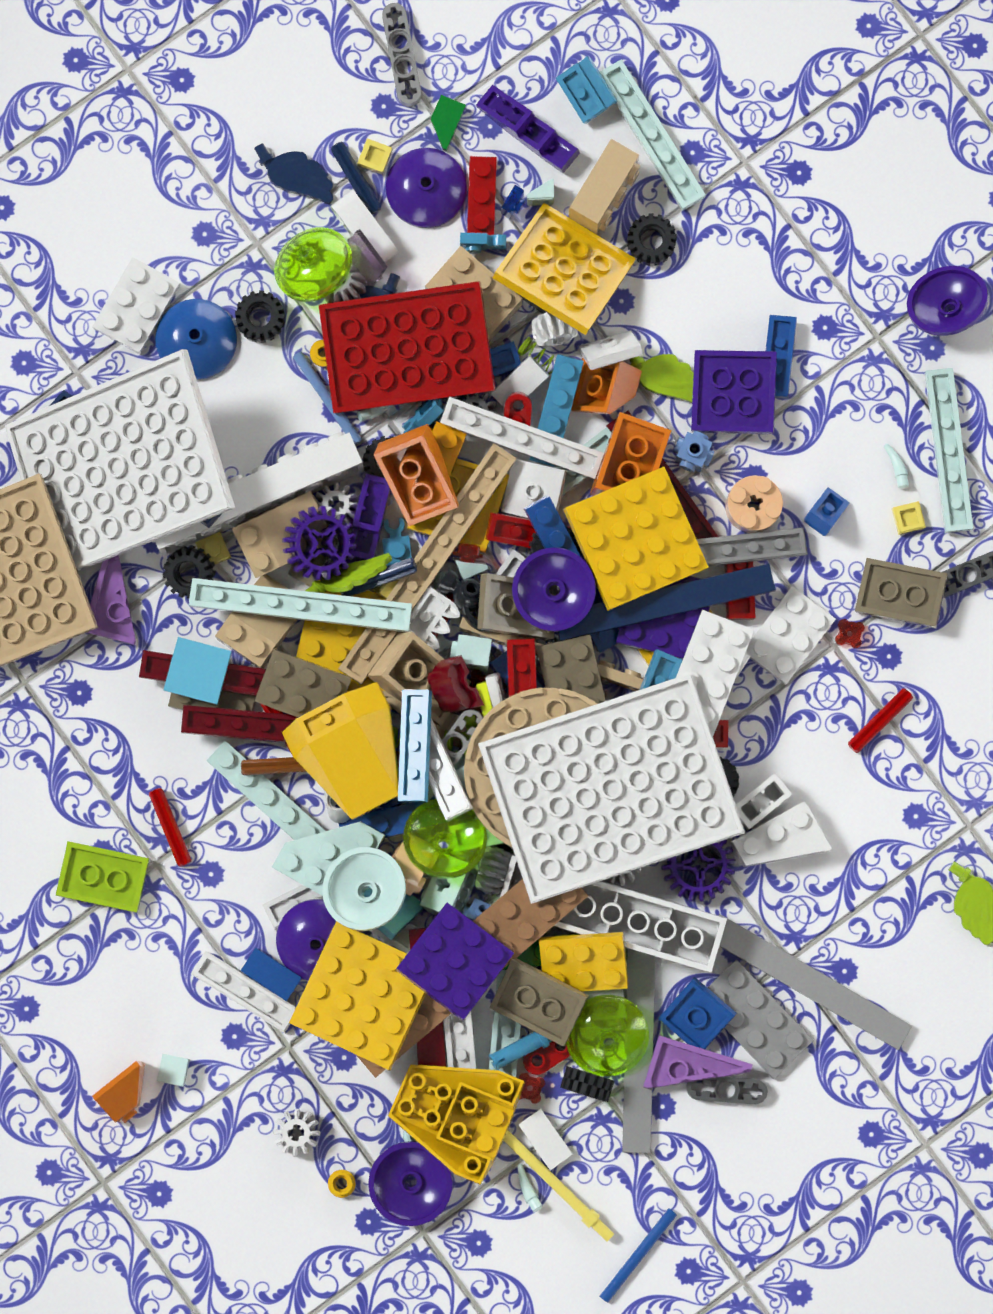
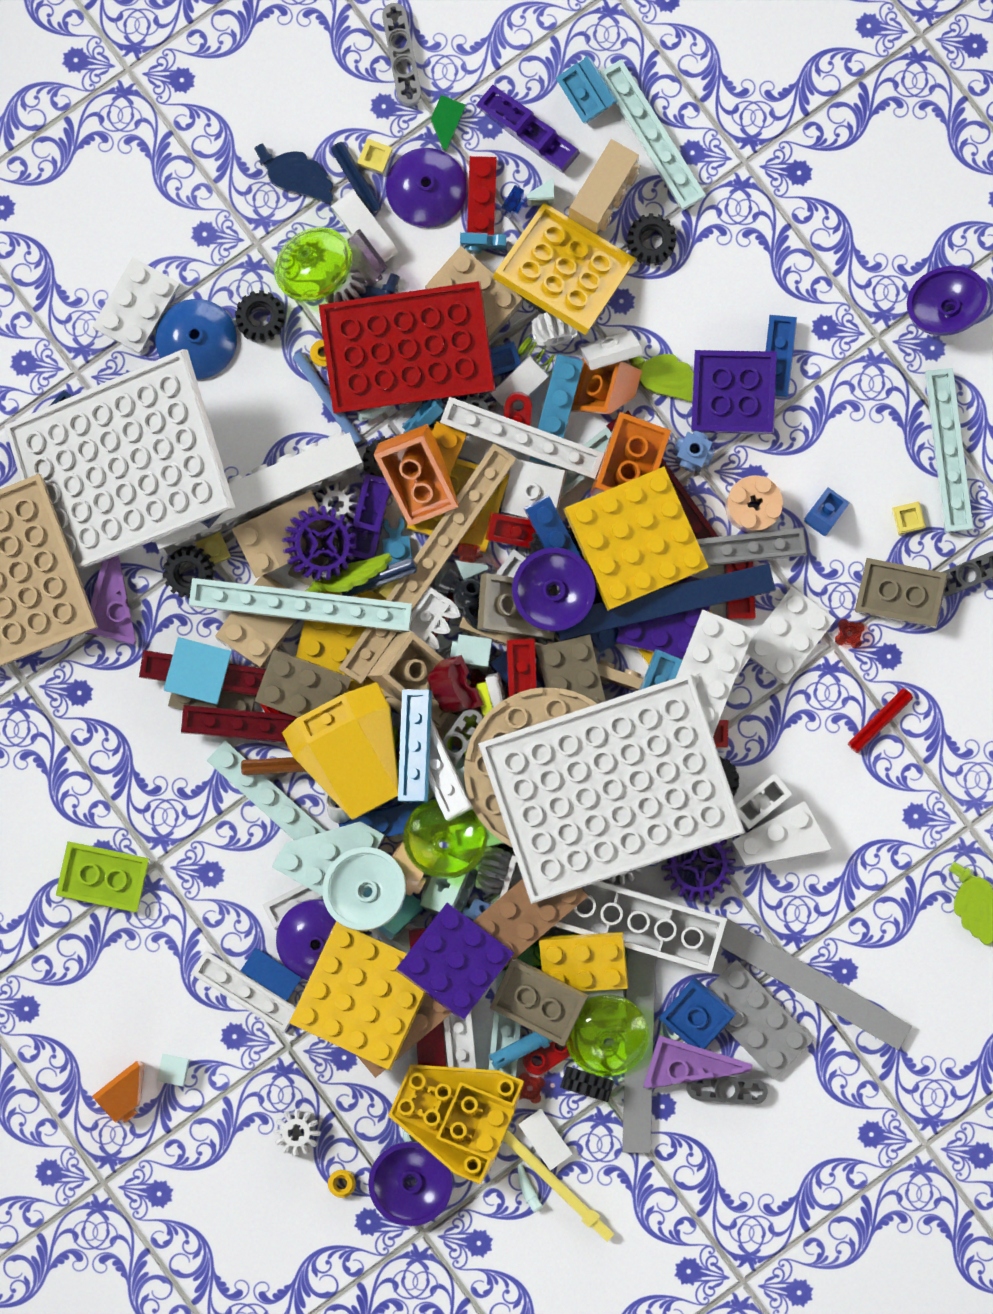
(170, 827): red axle -> none
(638, 1255): blue bar -> none
(898, 466): light aqua helmet -> none

